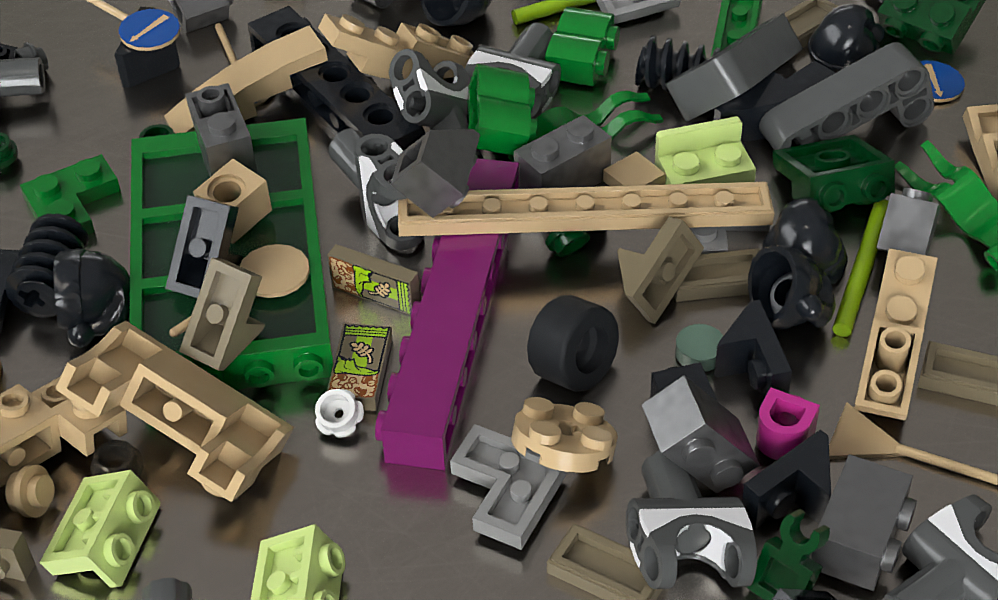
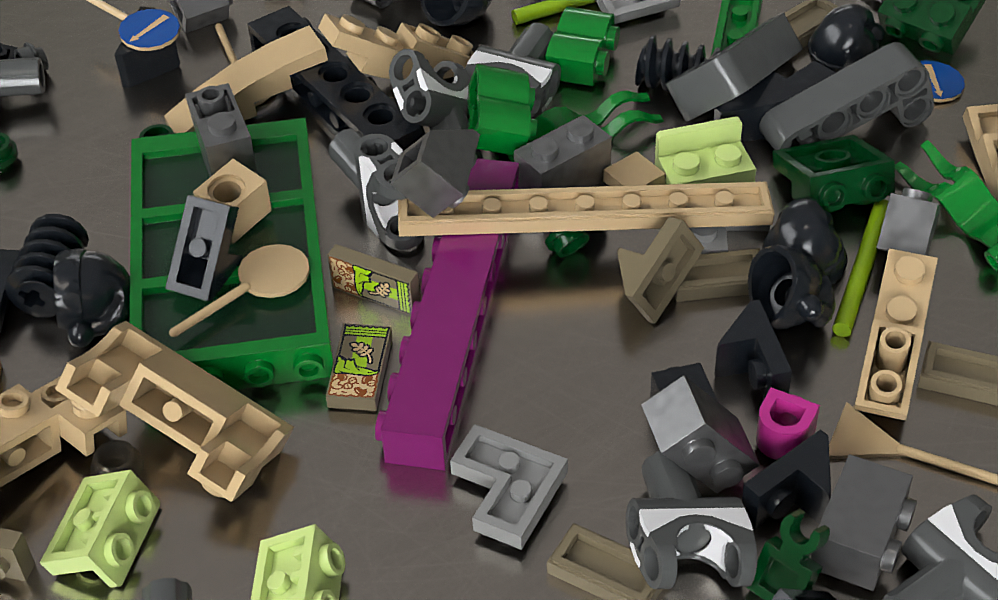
(30, 491): tan plate -> none
(70, 189): green plate -> none
(221, 318): dark tan slope -> none
(329, 404): white plate -> none
(564, 434): tan plate -> none
(573, 342): black tyre -> none
(698, 345): sand green tile -> none

